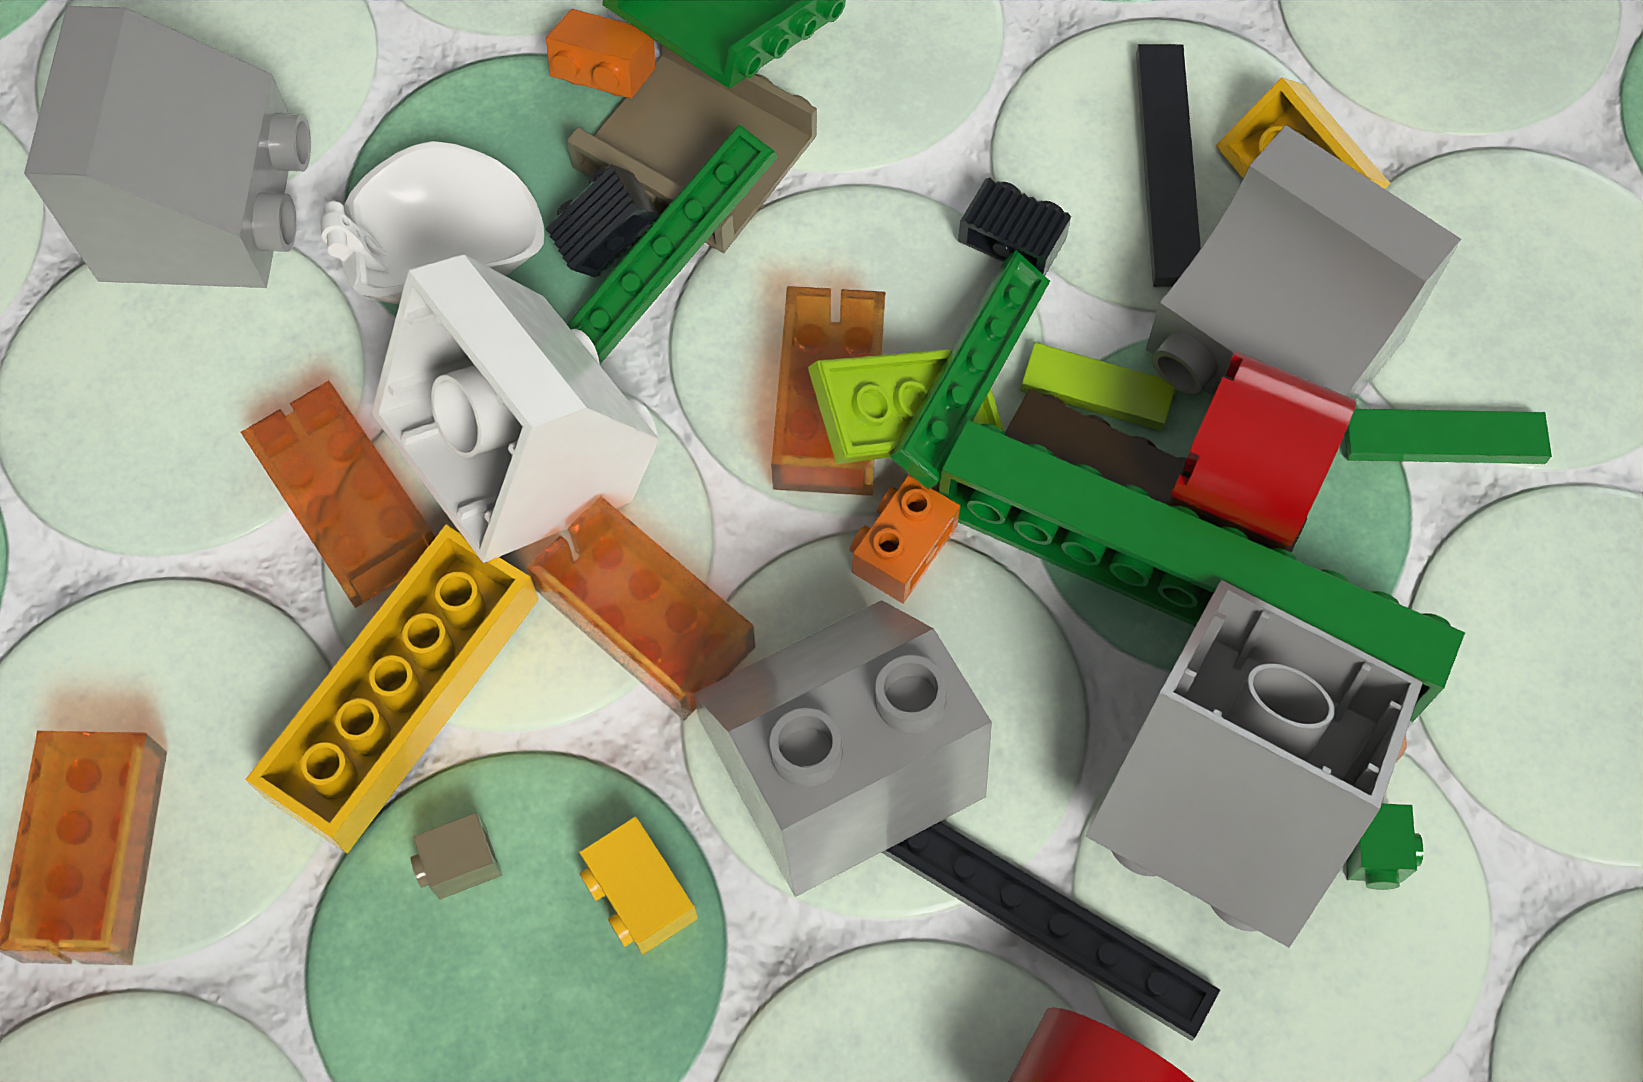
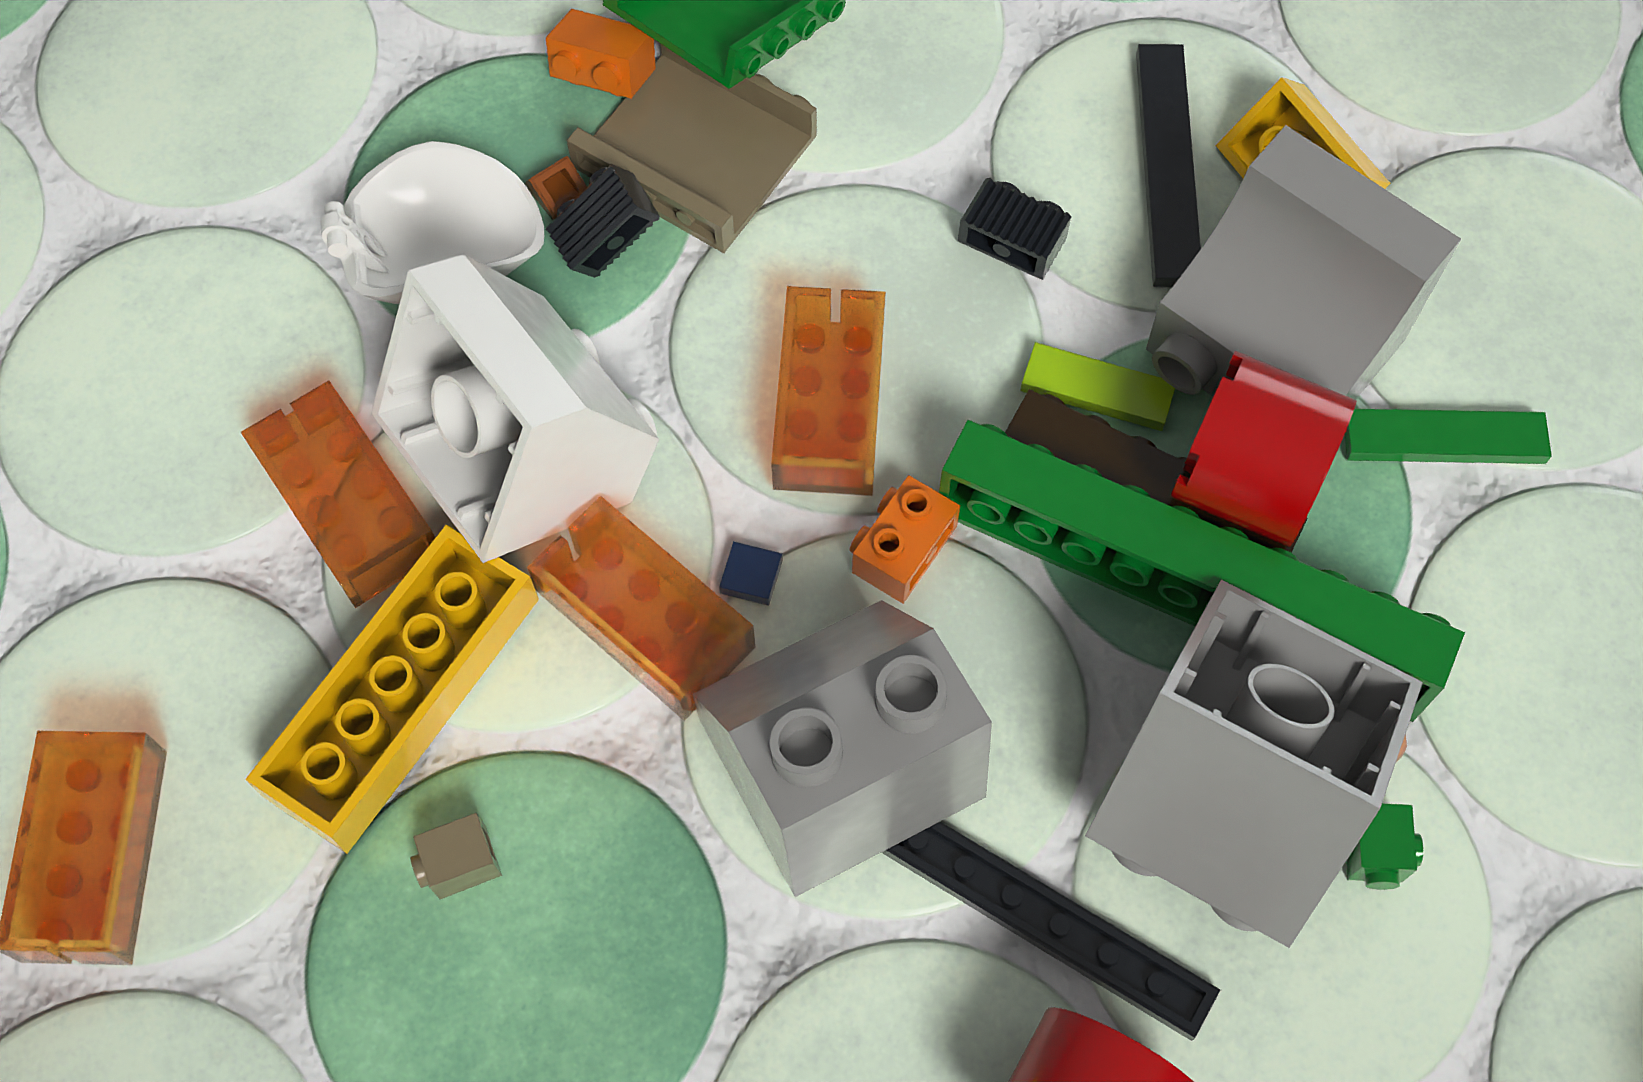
(164, 154): light grey slope -> none
(556, 185): none -> dark orange slope
(638, 887): yellow brick -> none
(673, 240): green tile -> none
(751, 573): none -> dark blue tile
(874, 398): lime tile -> none
(970, 369): green tile -> none

